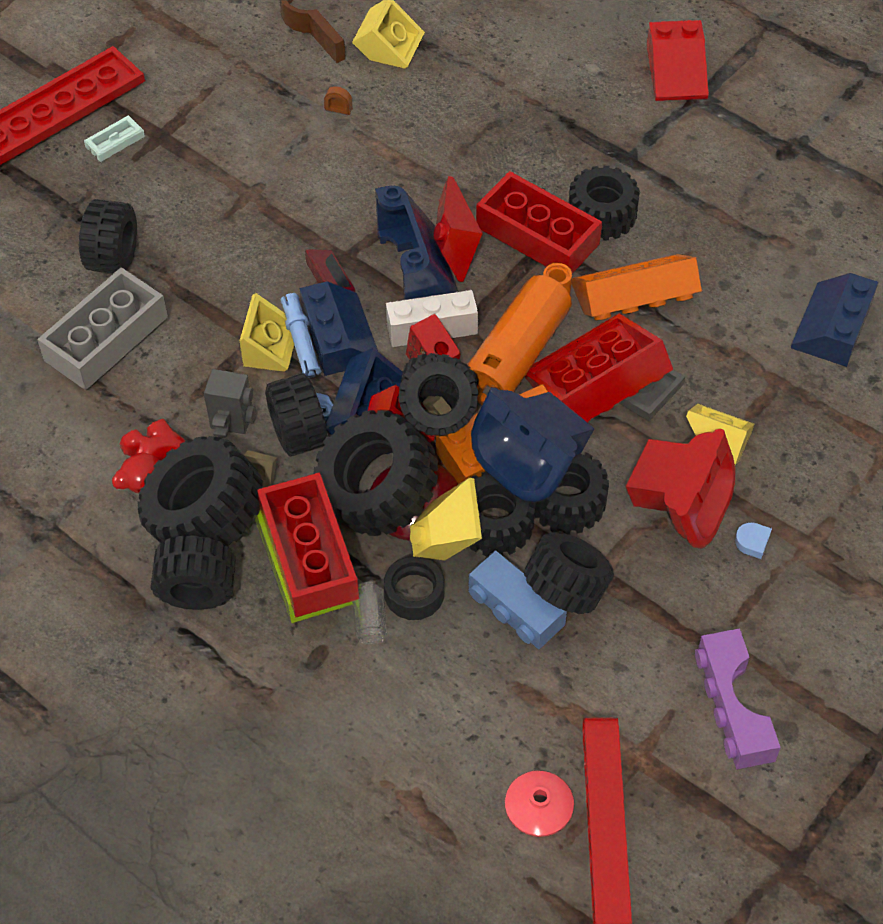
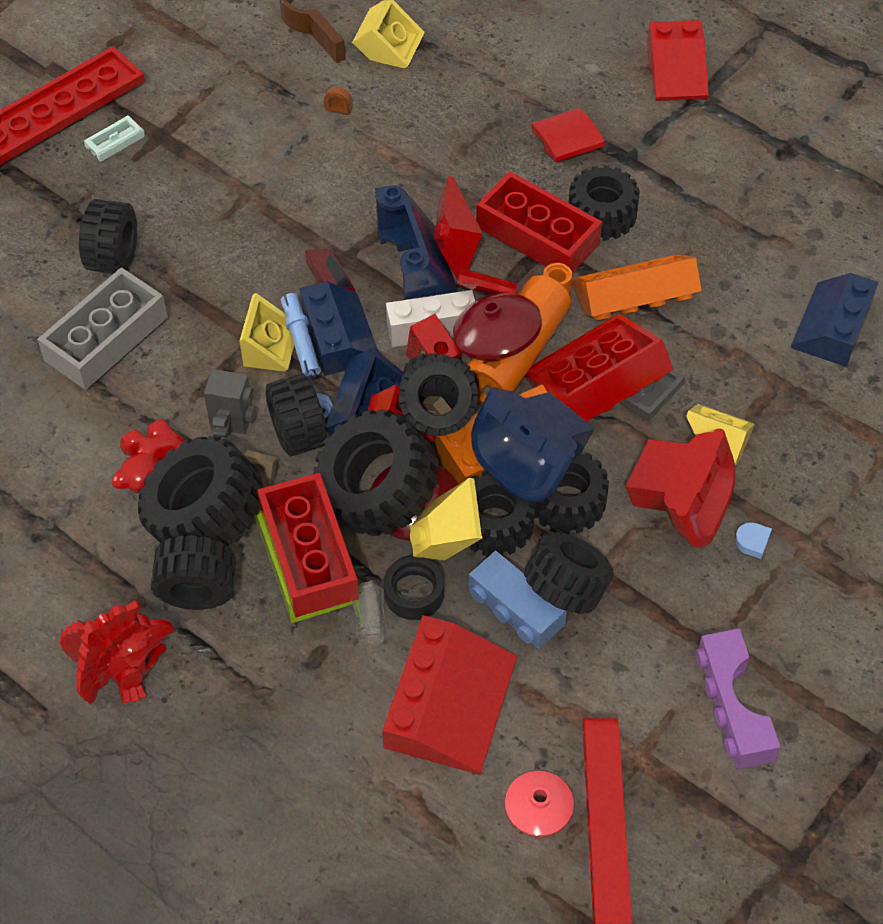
(115, 650): none -> red piece
(448, 696): none -> red slope
(484, 283): none -> red slope
(497, 326): none -> dark red dish
(568, 134): none -> red slope

